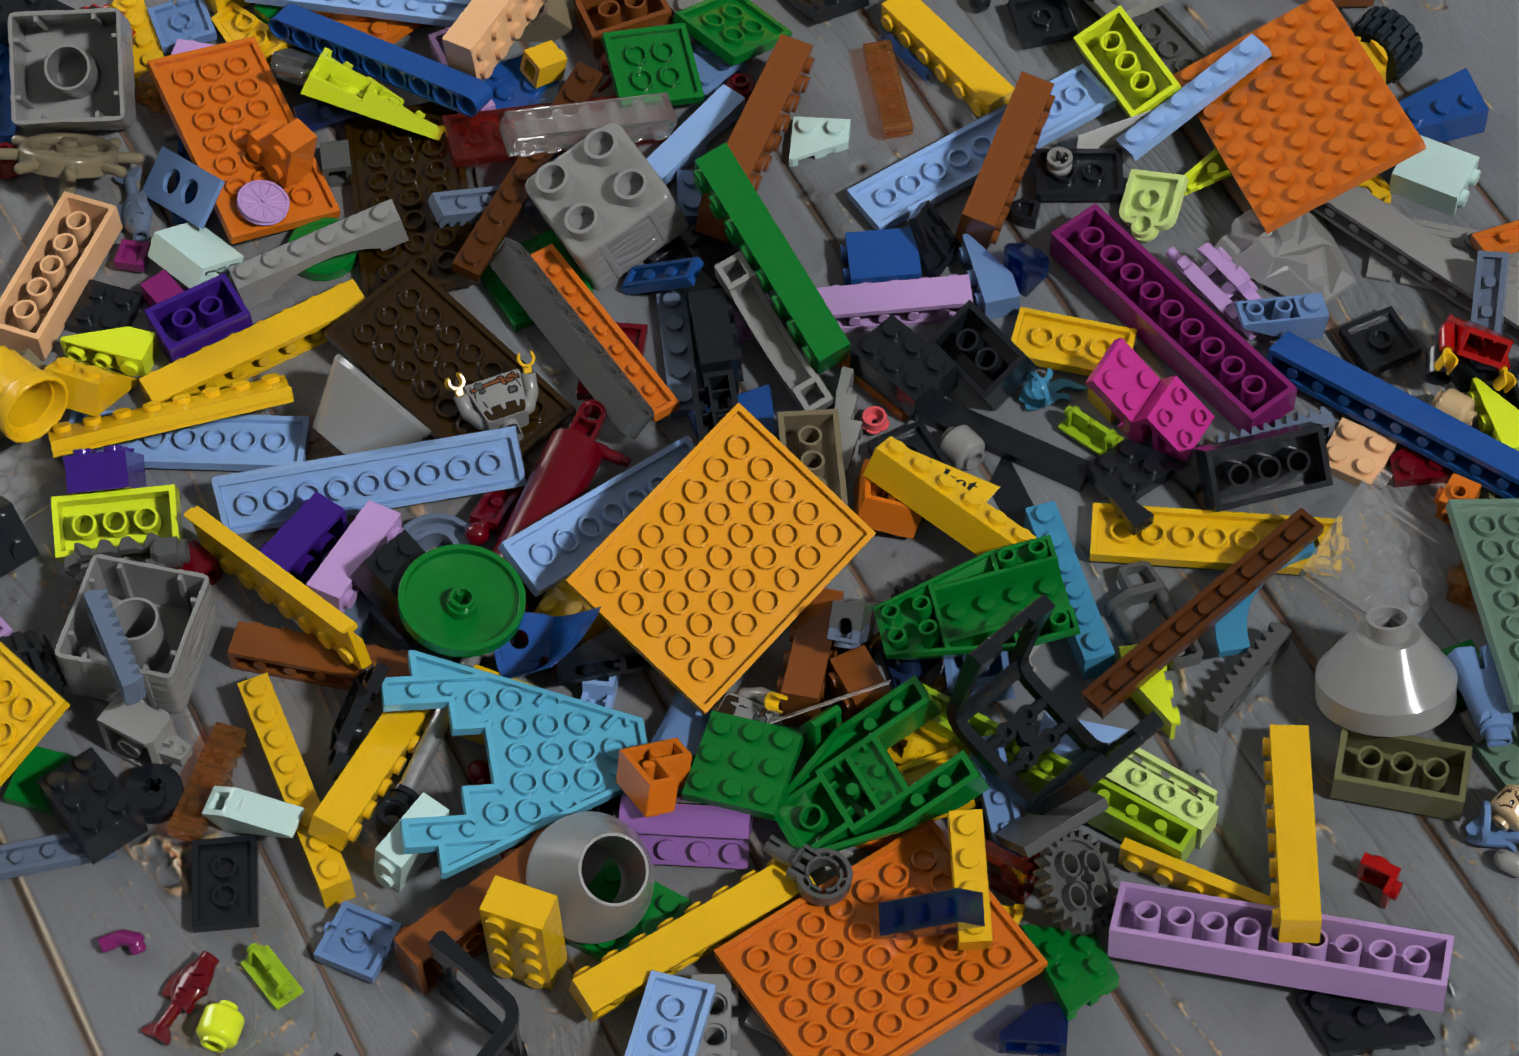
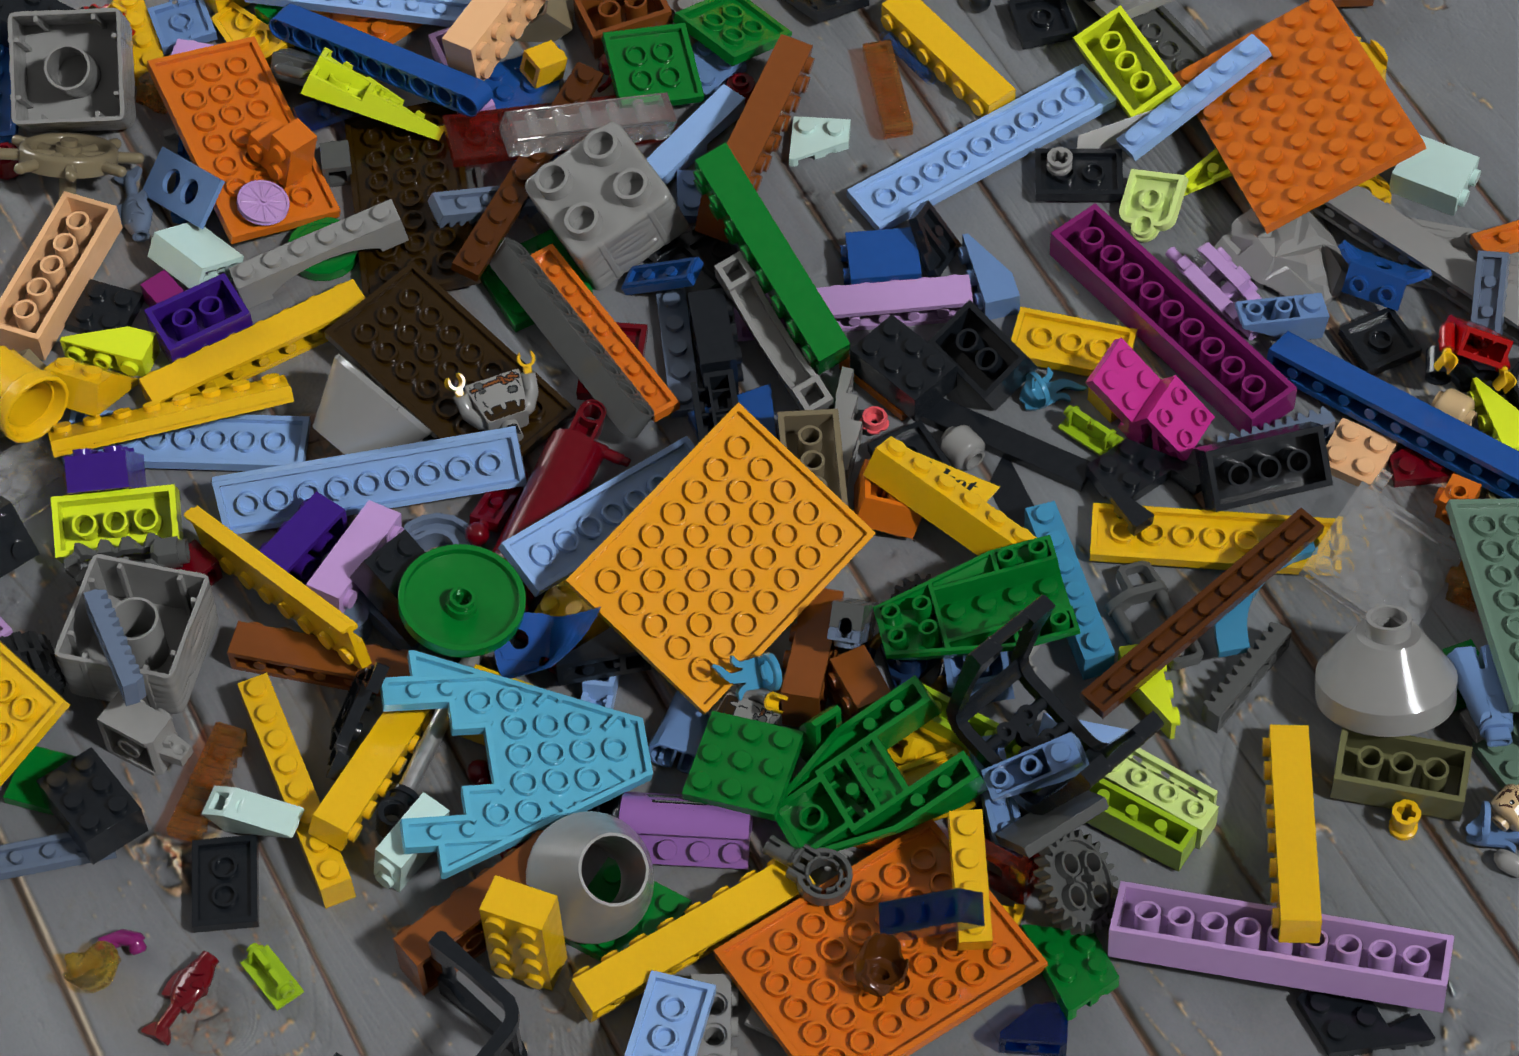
(93, 968): none -> clear yellow hair
(132, 255): magenta plate -> none
(156, 791): black piece -> none
(220, 1026): neon yellow head -> none
(357, 942): medium blue plate -> none
(653, 774): orange brick -> none
(754, 673): none -> dark azure piece
(830, 701): white sticker -> none
(880, 964): none -> reddish brown hair
(1006, 160): dark orange brick -> none
(1025, 212): black tile -> none
(1027, 266): clear blue slope -> none
(1036, 767): none -> medium blue slope
(1183, 875): yellow plate -> none
(1377, 278): none -> blue piece
(1381, 874): red bracket -> none
(1394, 35): black wheel -> none
(1406, 828): none -> yellow bush
(1448, 108): blue wedge -> none

